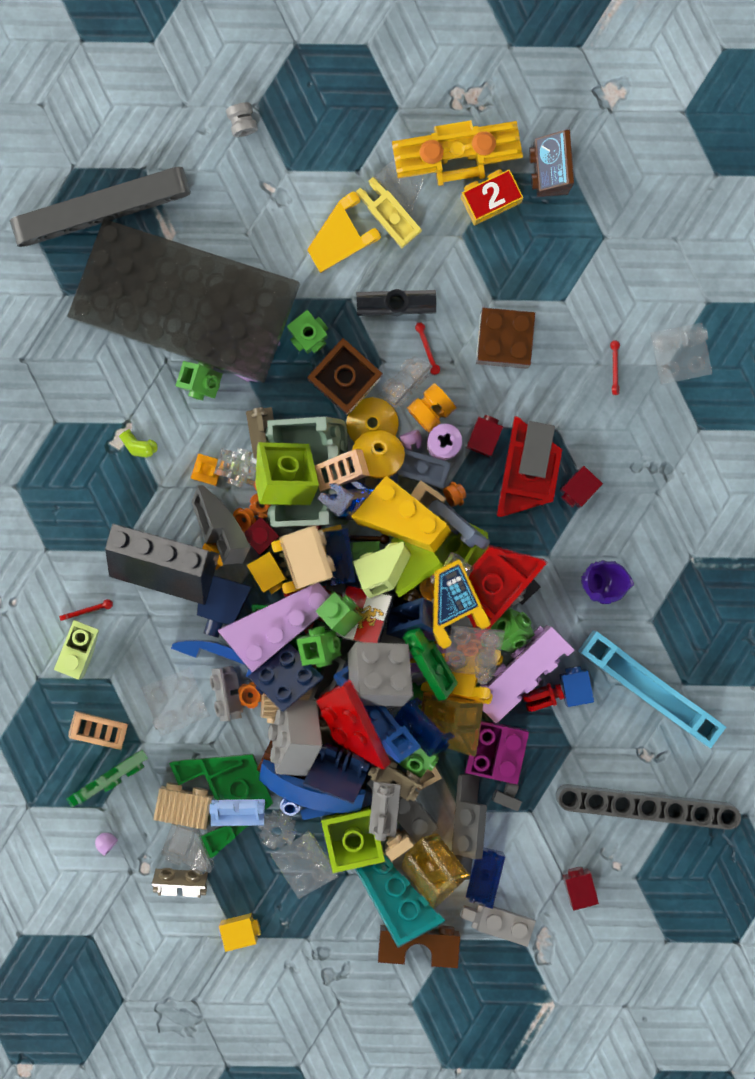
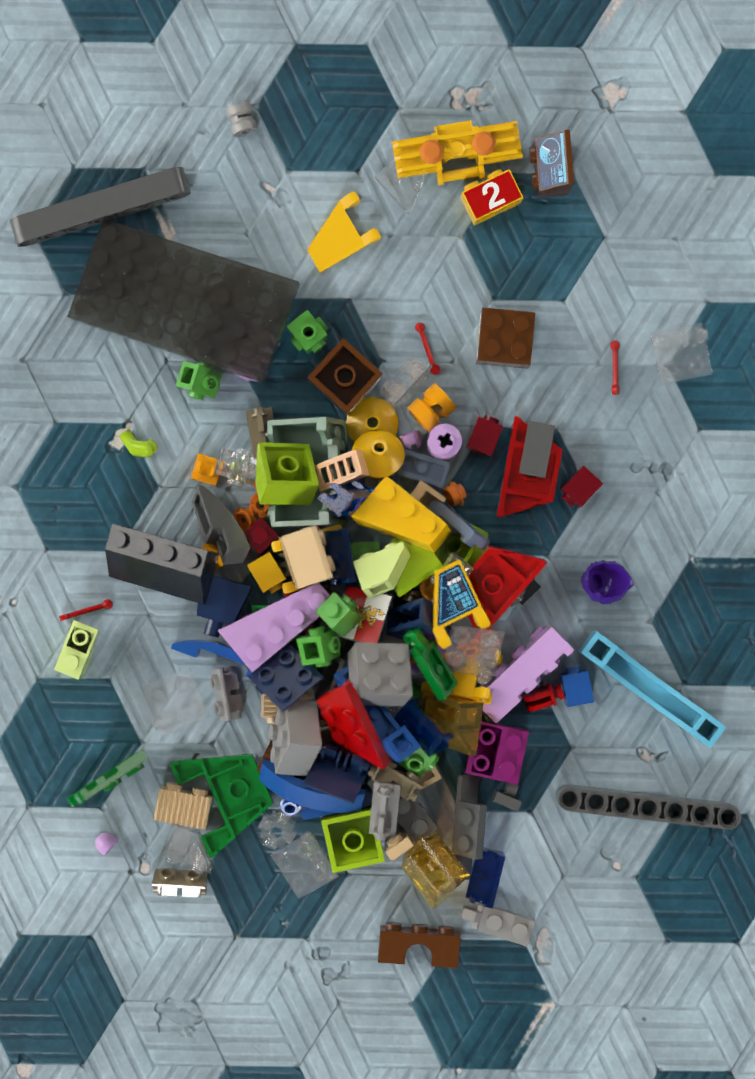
(76, 721): light nougat slope -> none
(237, 812): light blue hinge -> none
(239, 932): yellow brick -> none
(243, 695): orange plate -> none
(378, 302): black piece -> none
(384, 539): reddish brown hinge -> none
(390, 214): light yellow hinge -> none
(397, 902): teal wing -> none
(516, 627): bright green brick -> none
(580, 888): dark red brick -> none

